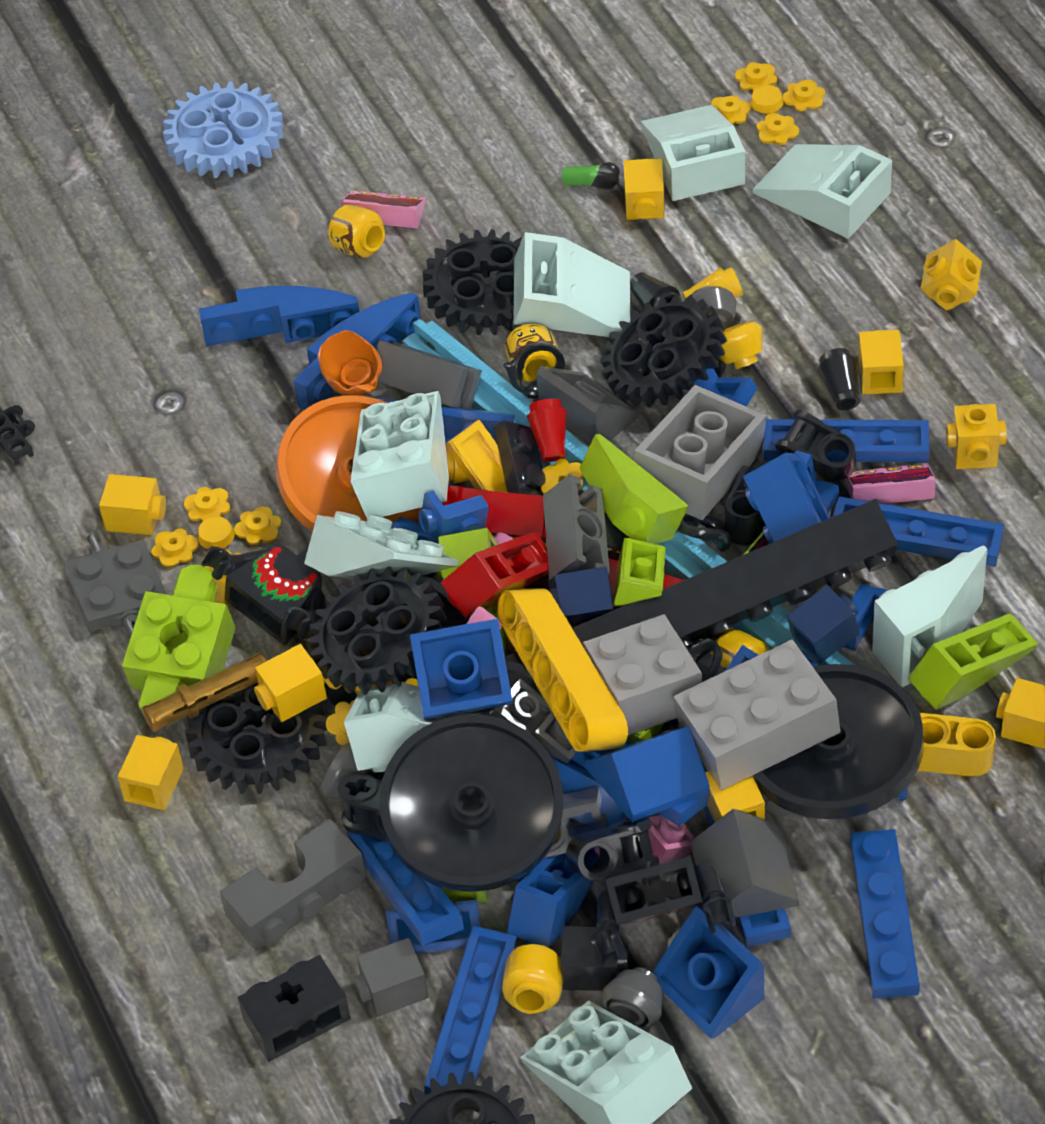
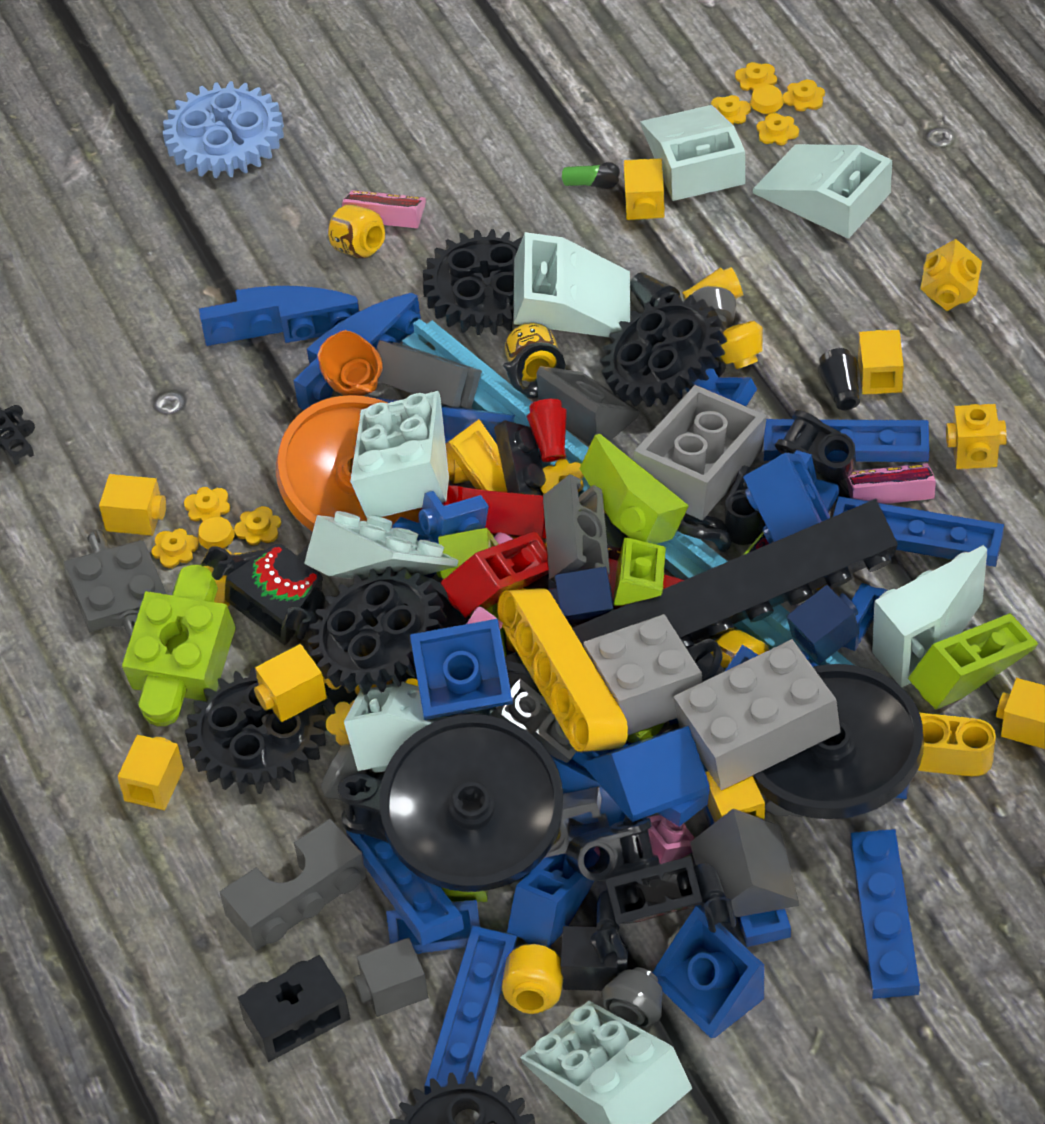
(192, 698): pearl gold pin -> none

